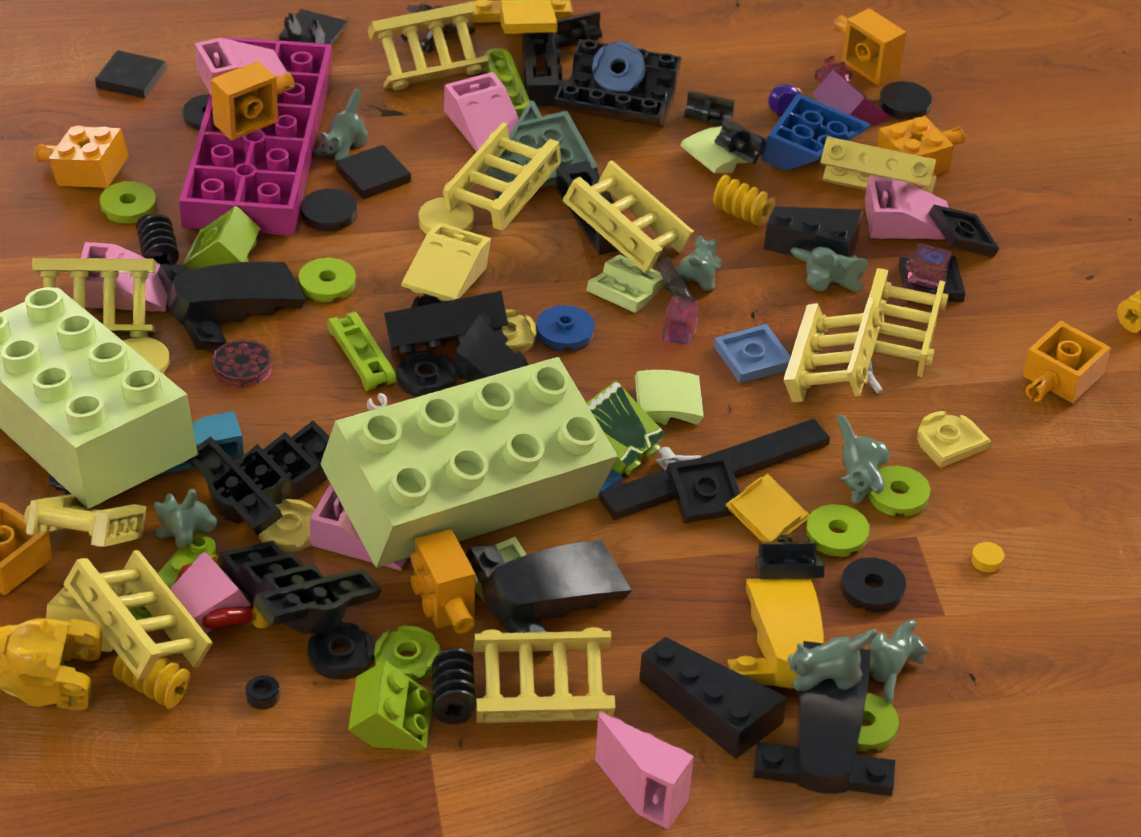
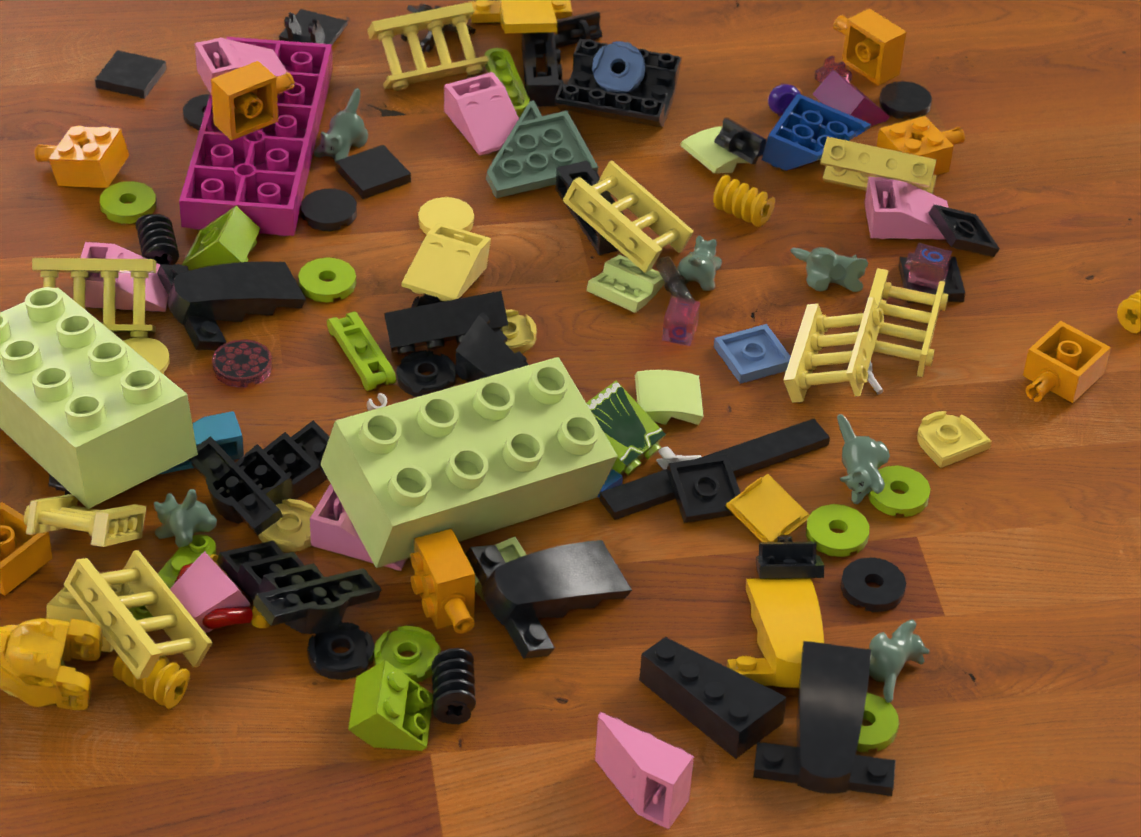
(262, 692): black tile -> none
(514, 194): light yellow fence -> none
(527, 705): light yellow fence -> none
(565, 328): blue plate -> none
(708, 108): black hips -> none
(812, 229): black wedge -> none
(834, 660): sand green animal -> none
(987, 557): yellow tile -> none

